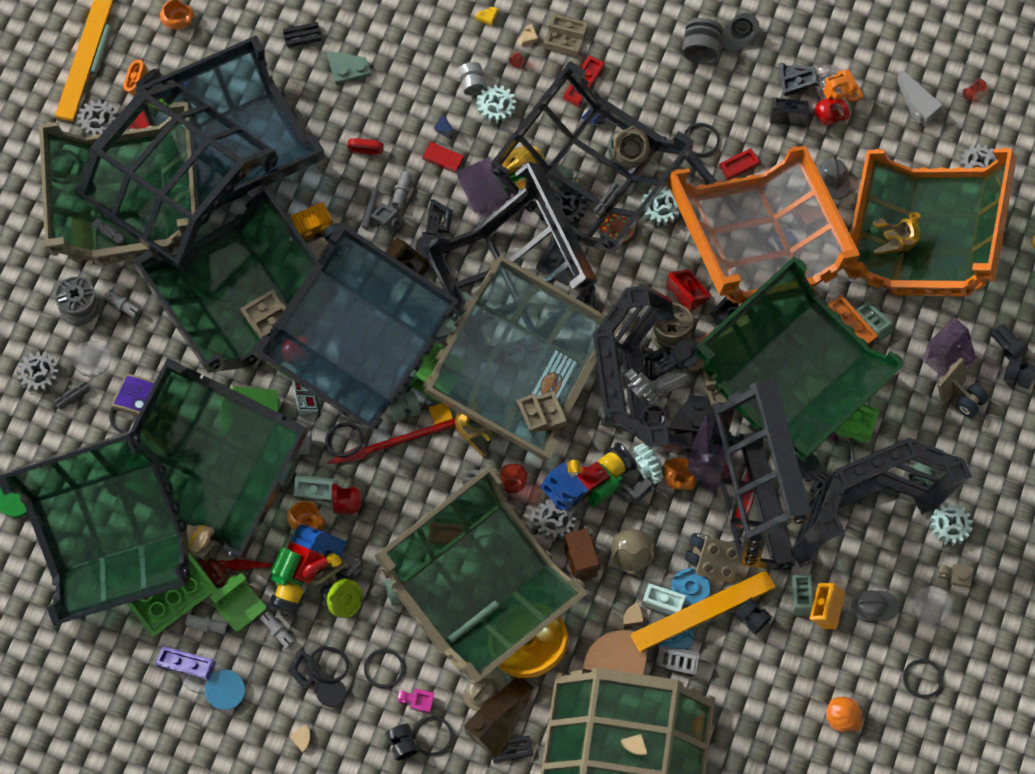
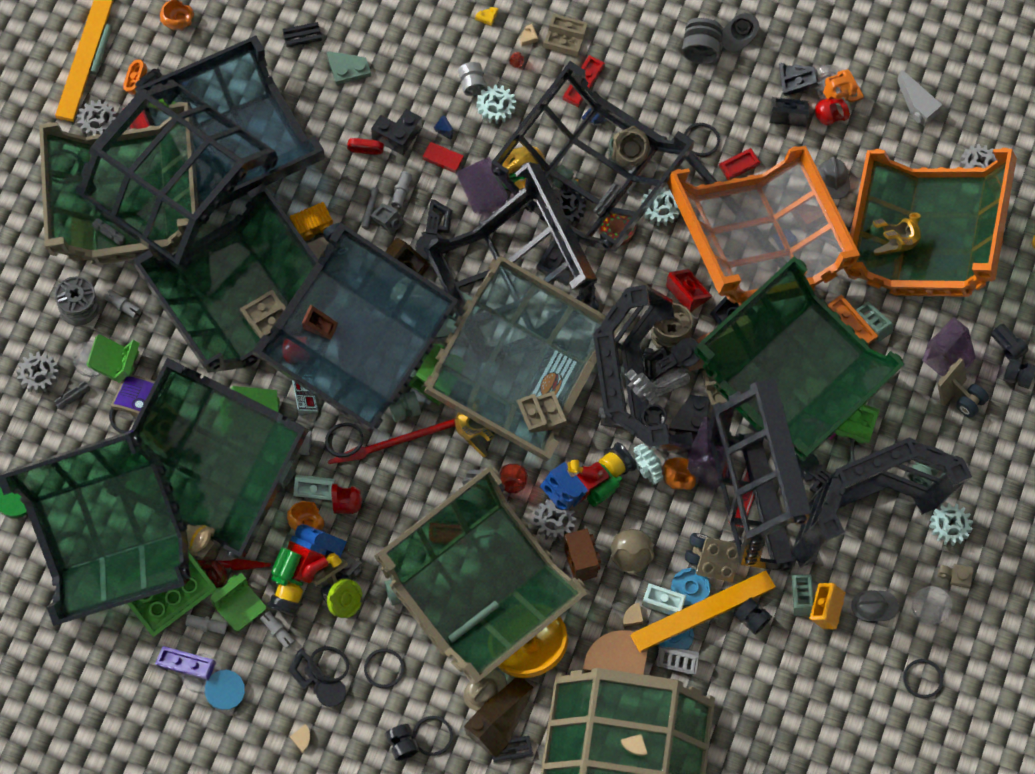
(112, 358): none -> bright green bracket
(319, 323): none -> copper slope
(397, 135): none -> black brick
(419, 701): dark pink plate -> none
(440, 413): light orange tile -> none
(639, 491): dark grey bracket -> none
(844, 714): orange hair -> none
(979, 85): clear red piece -> none

